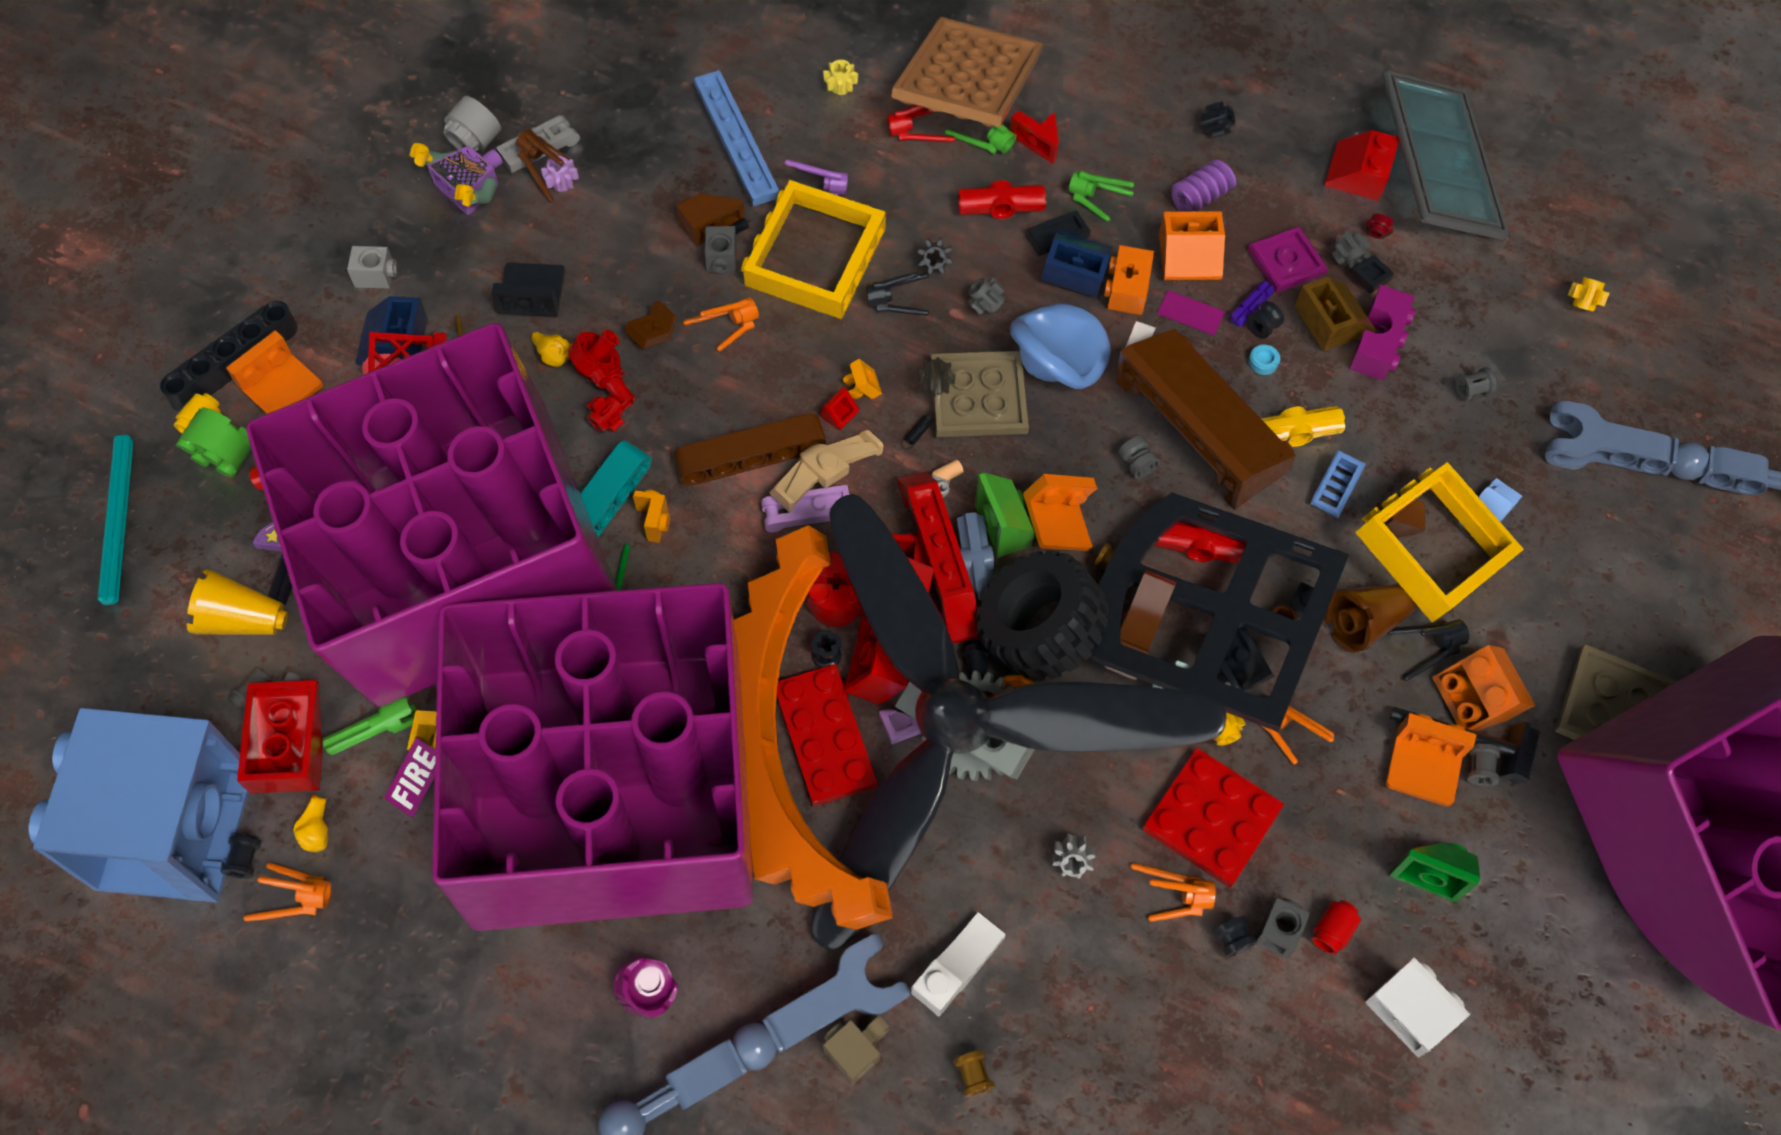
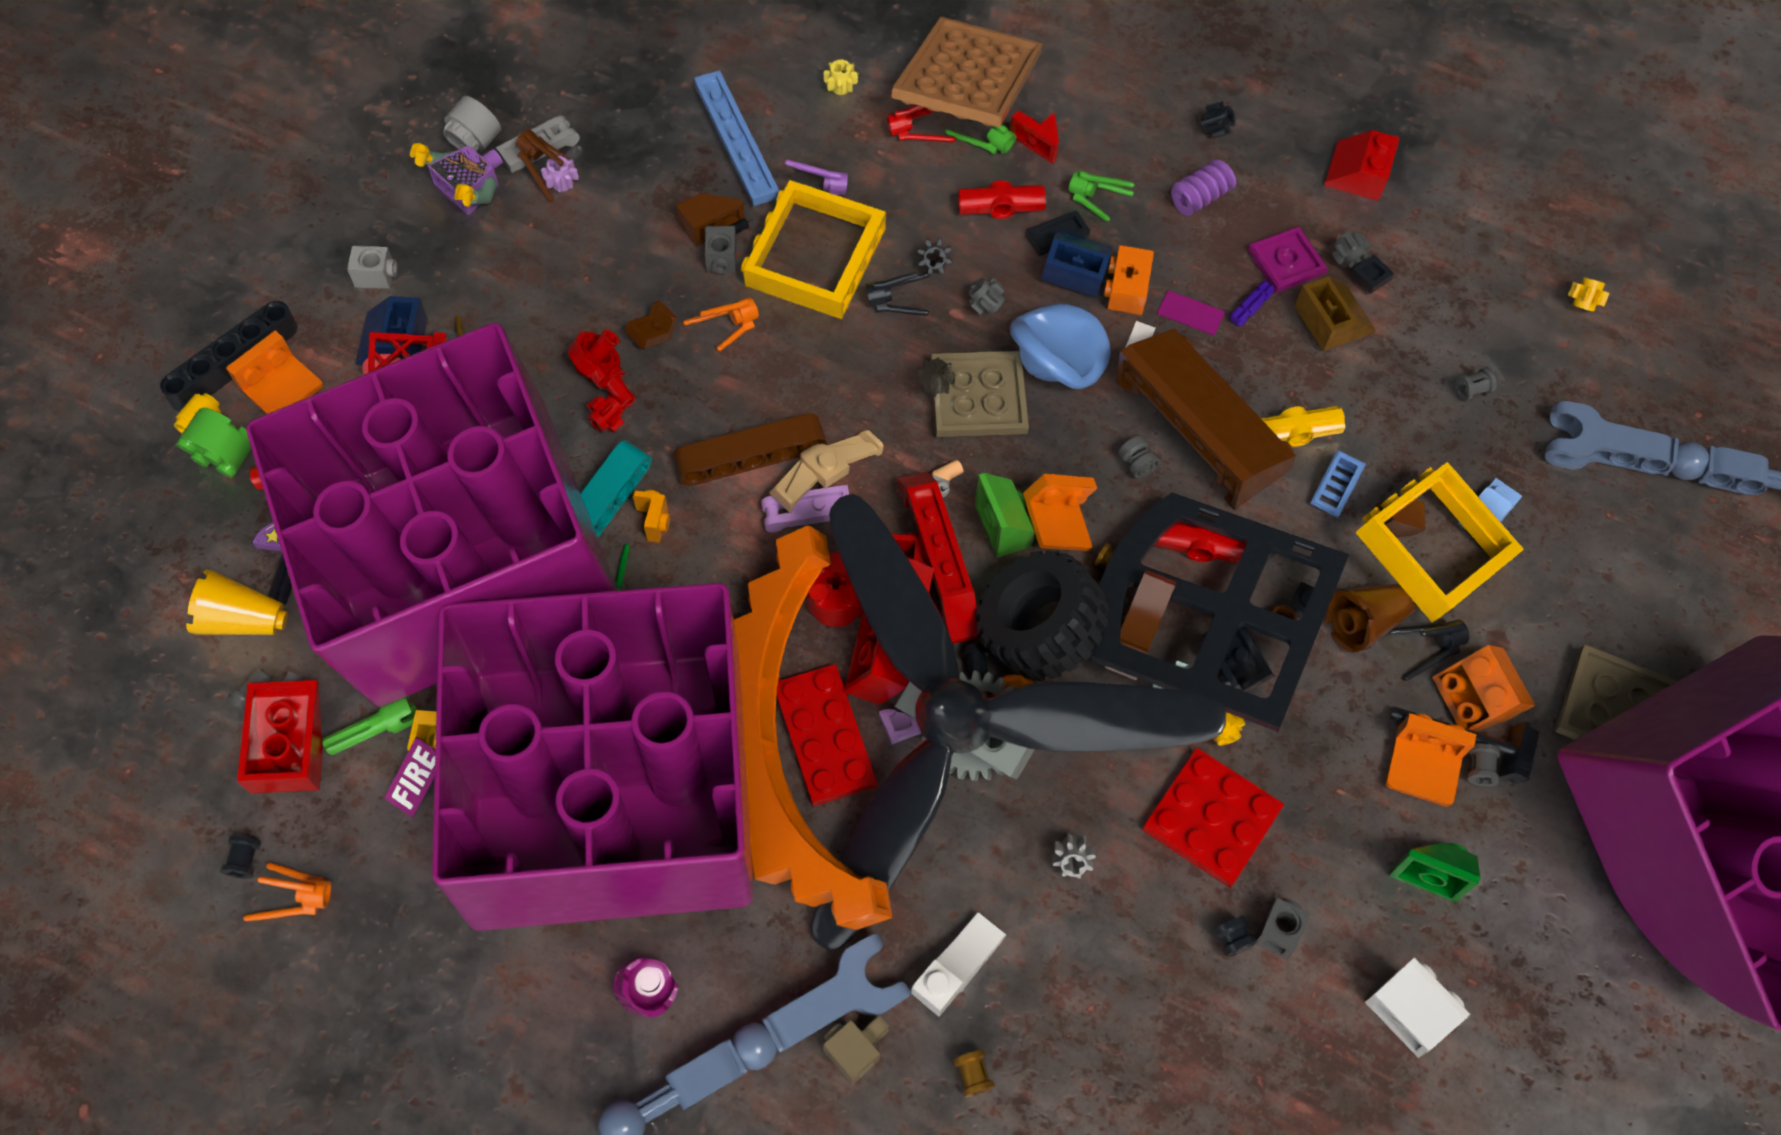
(115, 520): teal axle -> none
(142, 805): medium blue piece -> none
(310, 828): yellow animal -> none
(529, 289): black bracket -> none
(551, 348): yellow animal -> none
(832, 642): black bush -> none
(839, 409): red slope -> none
(865, 380): light orange tile -> none
(918, 430): black piece -> none
(976, 552): sand blue piece -> none
(1192, 245): orange slope -> none
(1195, 892): orange plant -> none
(1264, 359): medium azure tile -> none
(1265, 319): black wheel -> none
(1306, 722): orange plant -> none
(1336, 927): red brick -> none
(1377, 351): magenta arch -> none
(1379, 226): dark red plate -> none
(1445, 156): clear light blue door -> none

